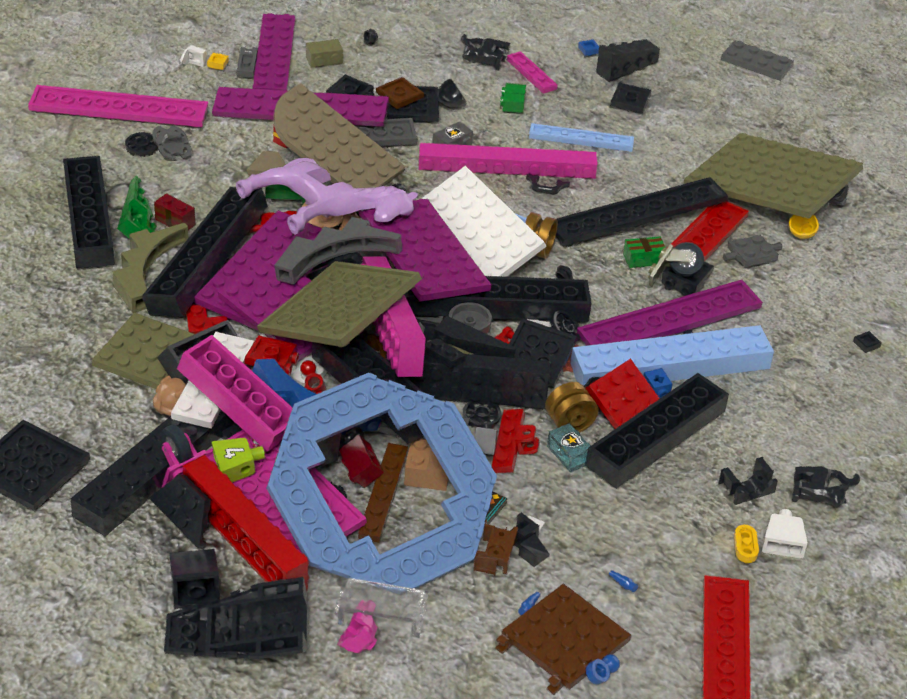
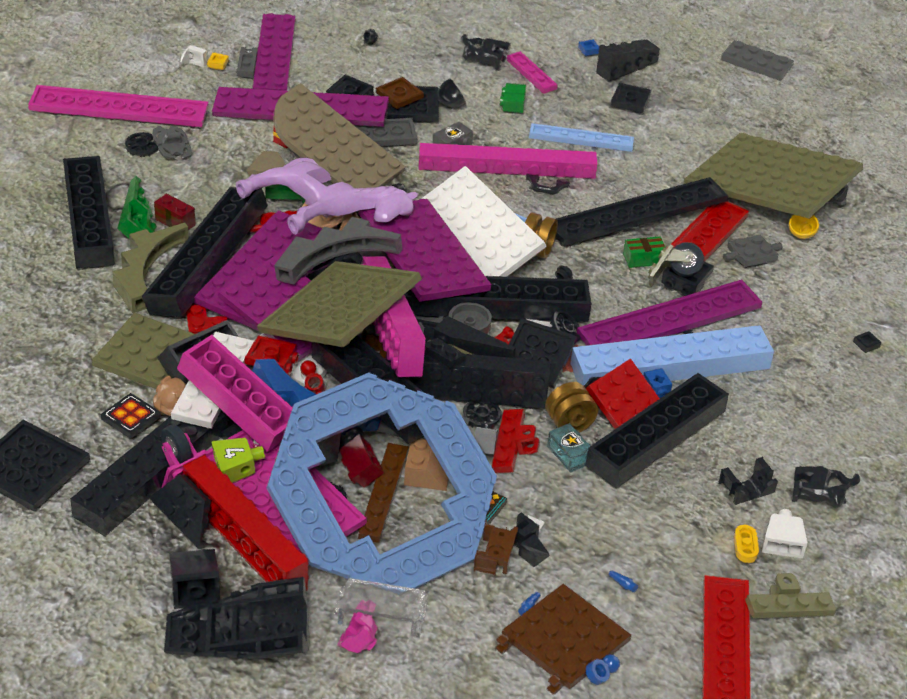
(130, 415): none -> tile
(324, 53): olive brick -> none
(788, 602): none -> olive plate

